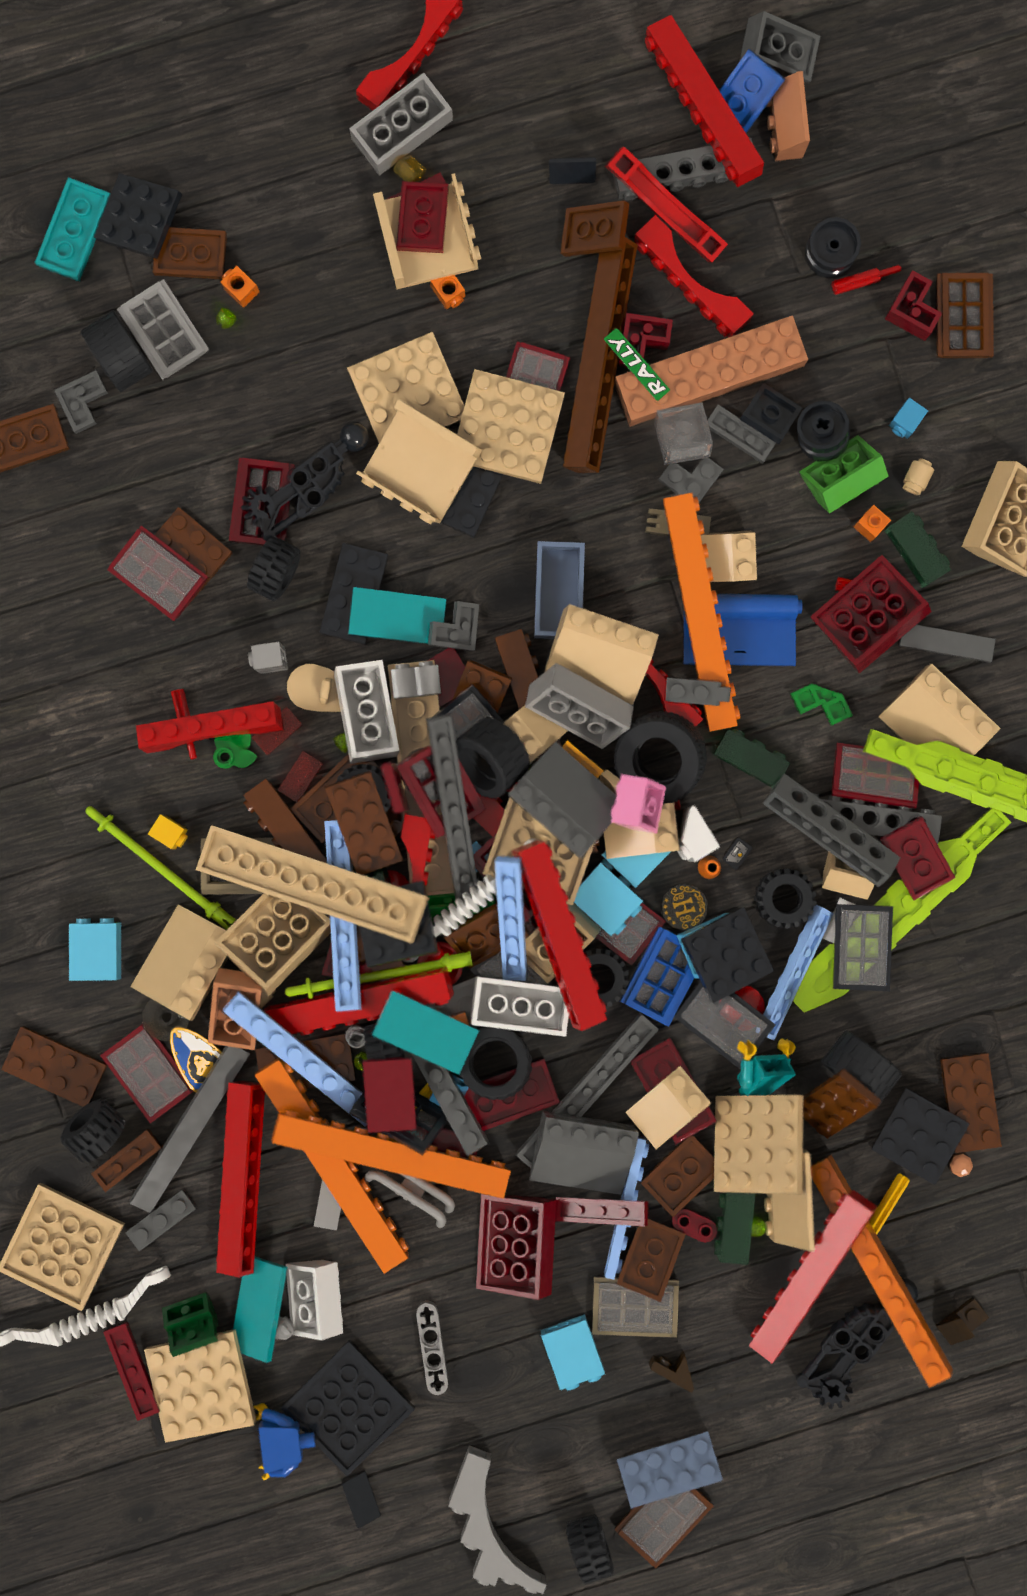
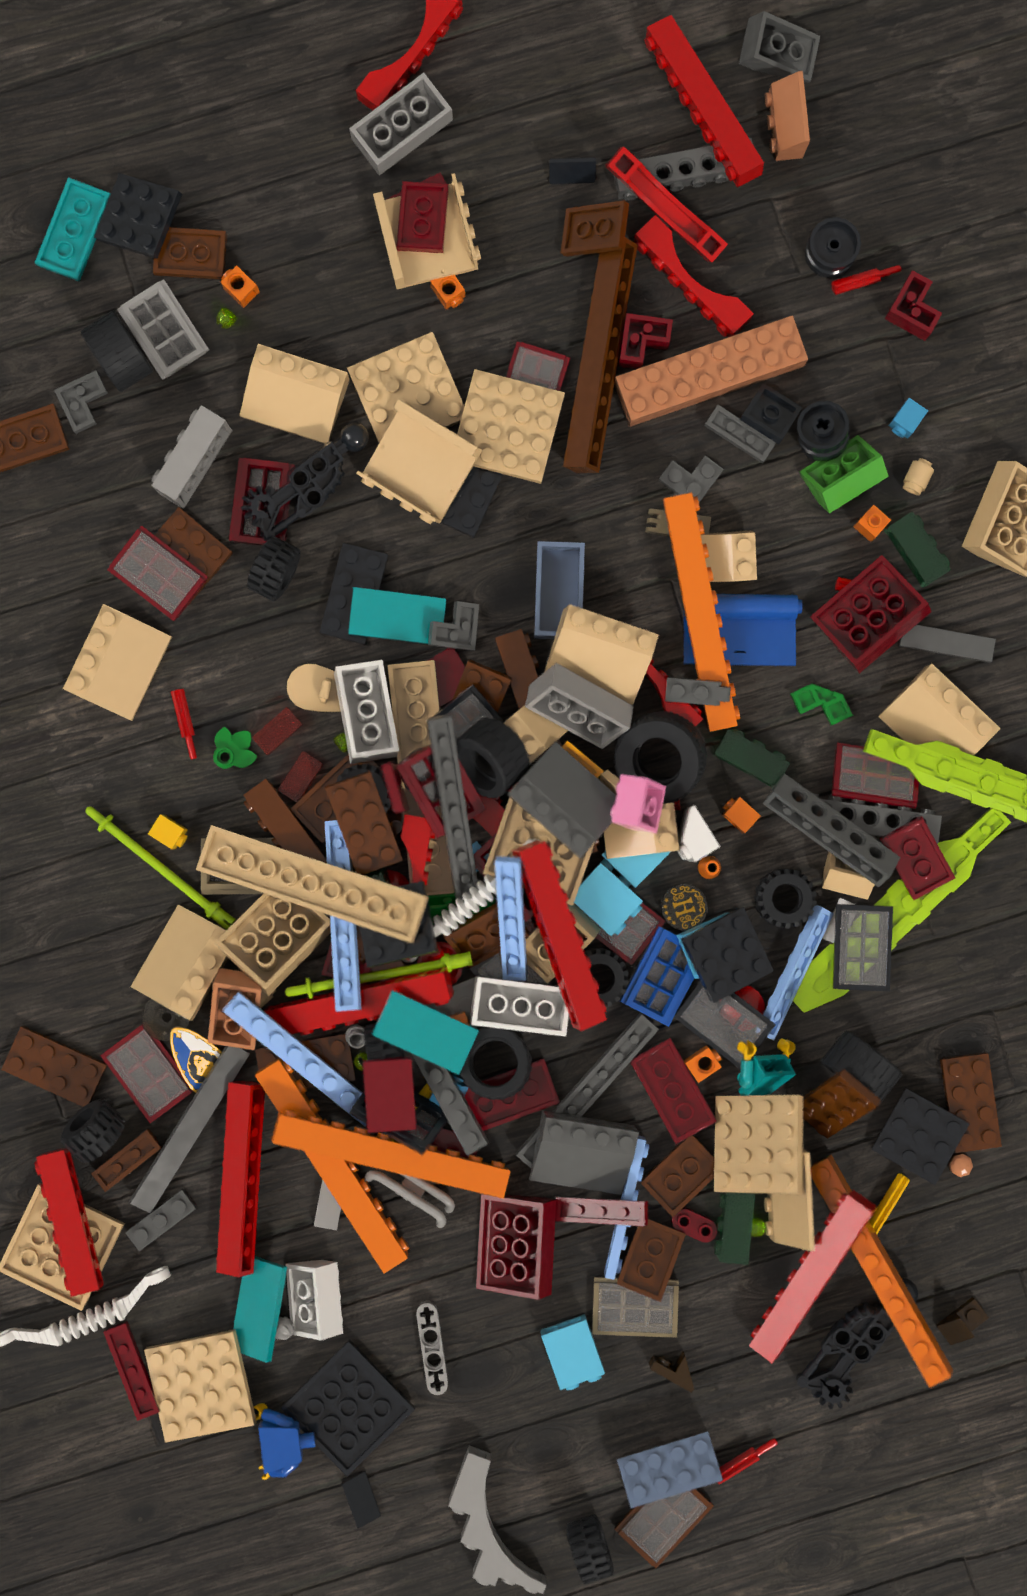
(69, 1221): none -> red brick
(94, 950): medium azure brick -> none
(117, 662): none -> tan slope
(190, 1324): dark green brick -> none
(191, 456): none -> light grey brick
(235, 721): red arch -> none
(268, 658): light grey brick -> none
(293, 394): none -> tan slope
(409, 169): clear yellow brick -> none
(415, 681): light grey brick -> none
(636, 364): sticker -> none
(668, 1107): tan slope -> none
(683, 433): clear brick -> none
(699, 1073): none -> orange brick
(737, 853): black sticker -> none
(740, 814): none -> orange brick
(744, 1460): none -> red axle
(750, 88): blue tile -> none
(966, 316): reddish brown piece -> none

